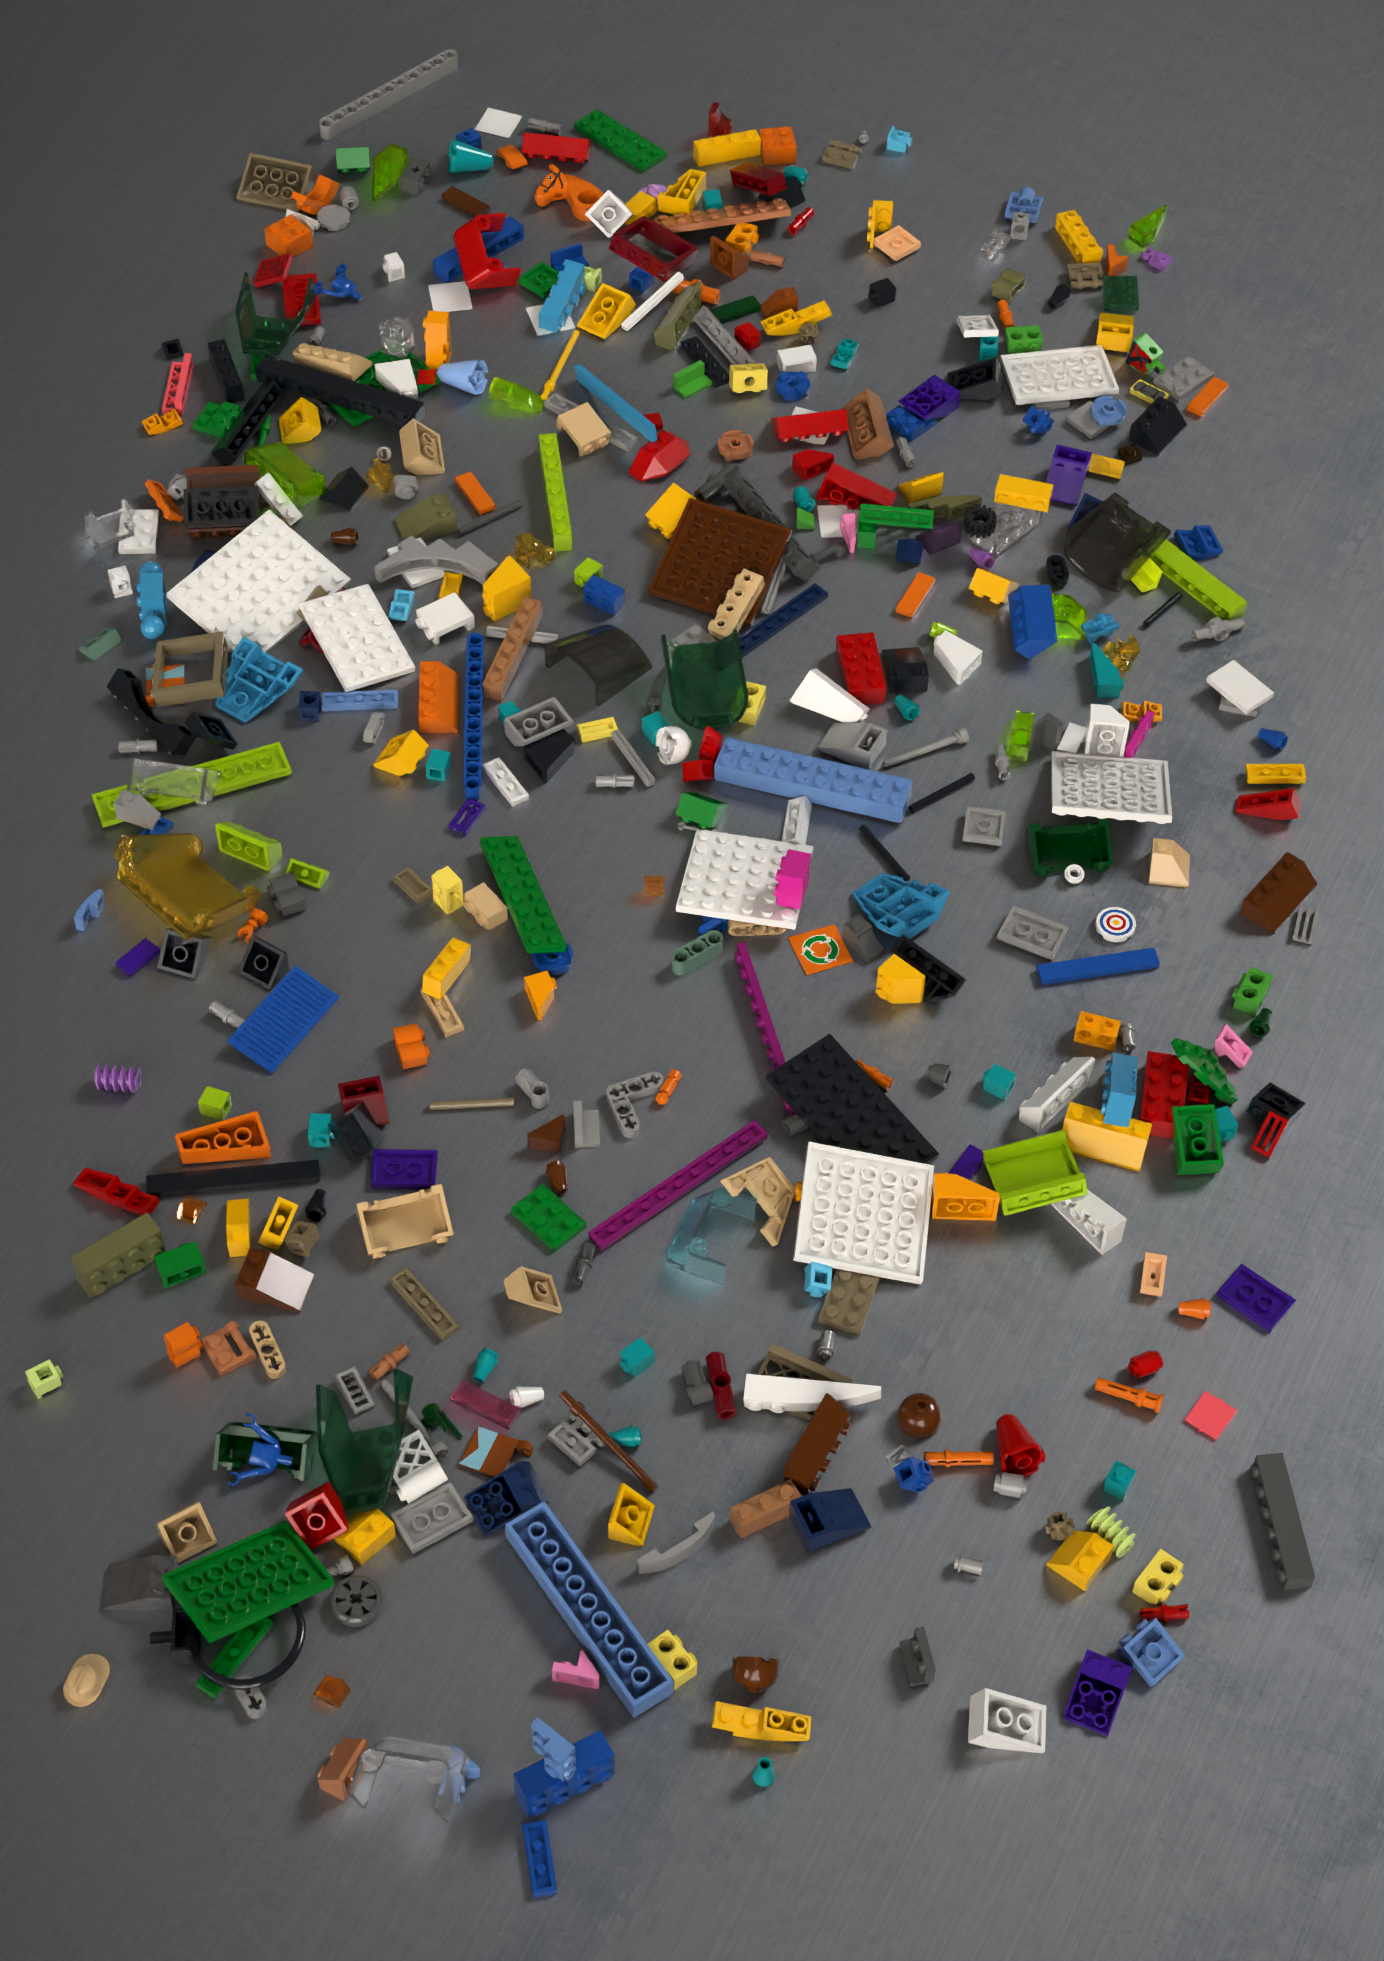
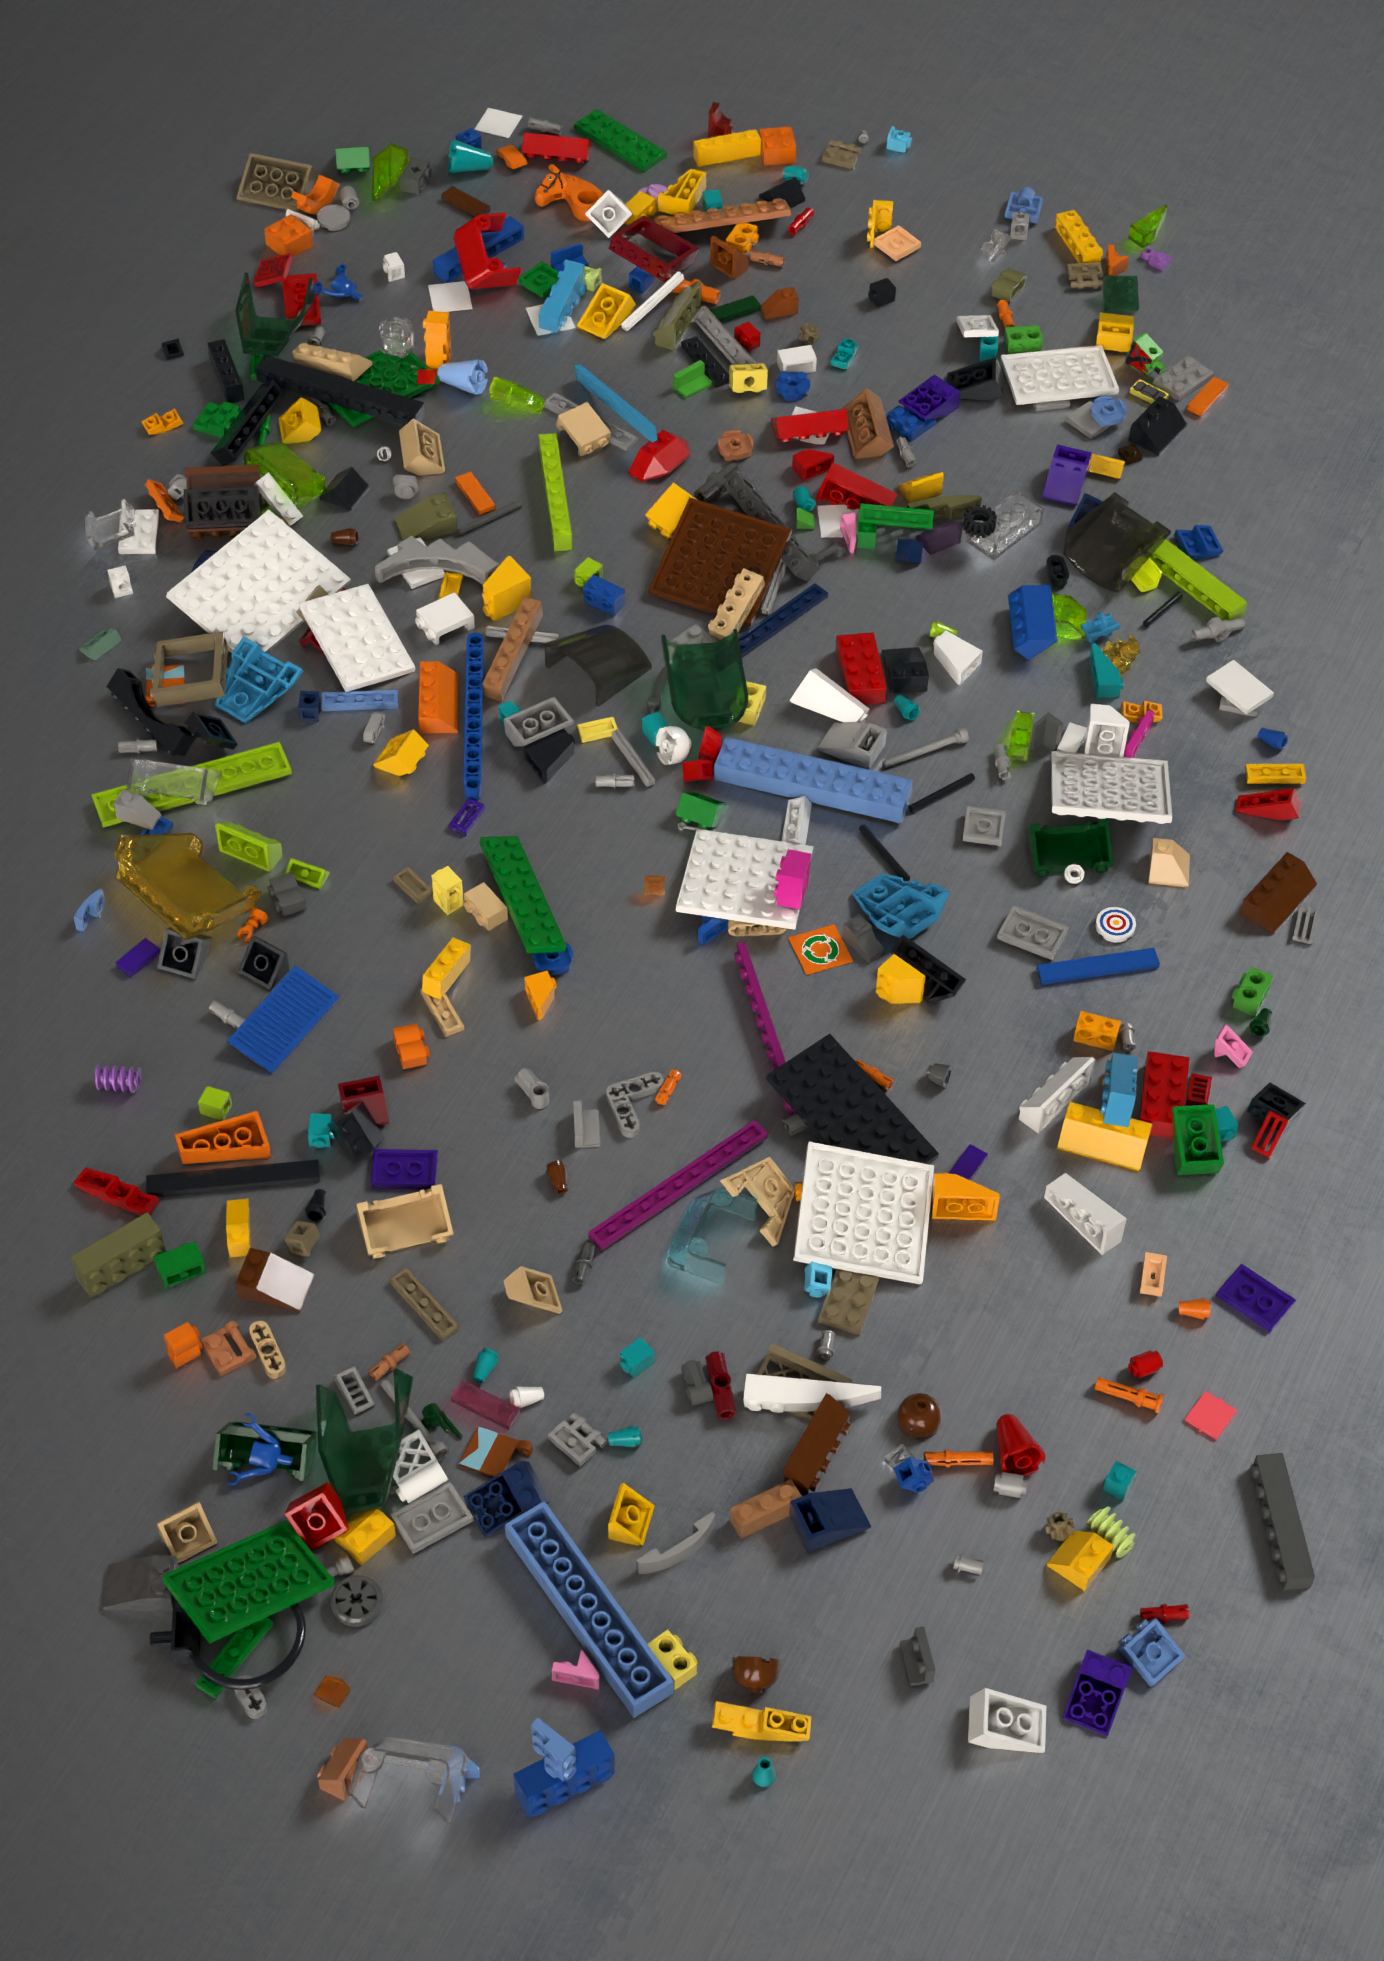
(44, 1378): yellowish green brick -> none
(86, 1680): tan piece -> none
(152, 600): dark azure brick -> none
(181, 388): coral fence -> none
(191, 1209): clear orange slope -> none
(278, 1223): yellow brick -> none
(381, 475): clear yellow hips -> none
(388, 94): light grey beam -> none
(397, 378): white slope -> none
(401, 605): medium azure slope -> none
(438, 765): teal brick -> none
(478, 1103): dark tan bar -> none
(505, 782): white tile -> none
(532, 547): clear yellow animal -> none
(539, 1858): blue tile -> none
(548, 1136): reddish brown slope -> none
(548, 1217): green plate -> none
(550, 384): yellow bar -> none
(578, 1410): reddish brown bar -> none
(656, 419): red tile -> none
(697, 952): sand green beam -> none
(758, 179): dark red brick -> none
(790, 321): yellow slope -> none
(915, 595): orange tile -> none
(982, 558): medium lavender cone -> none
(992, 585): yellow slope -> none
(999, 1081): teal brick -> none
(1023, 493): yellow brick -> none
(1034, 1172): lime panel -> none
(1038, 420): blue brick -> none
(1059, 295): black cone -> none
(1156, 1577): light yellow brick -> none
(1207, 1068): green plate -> none

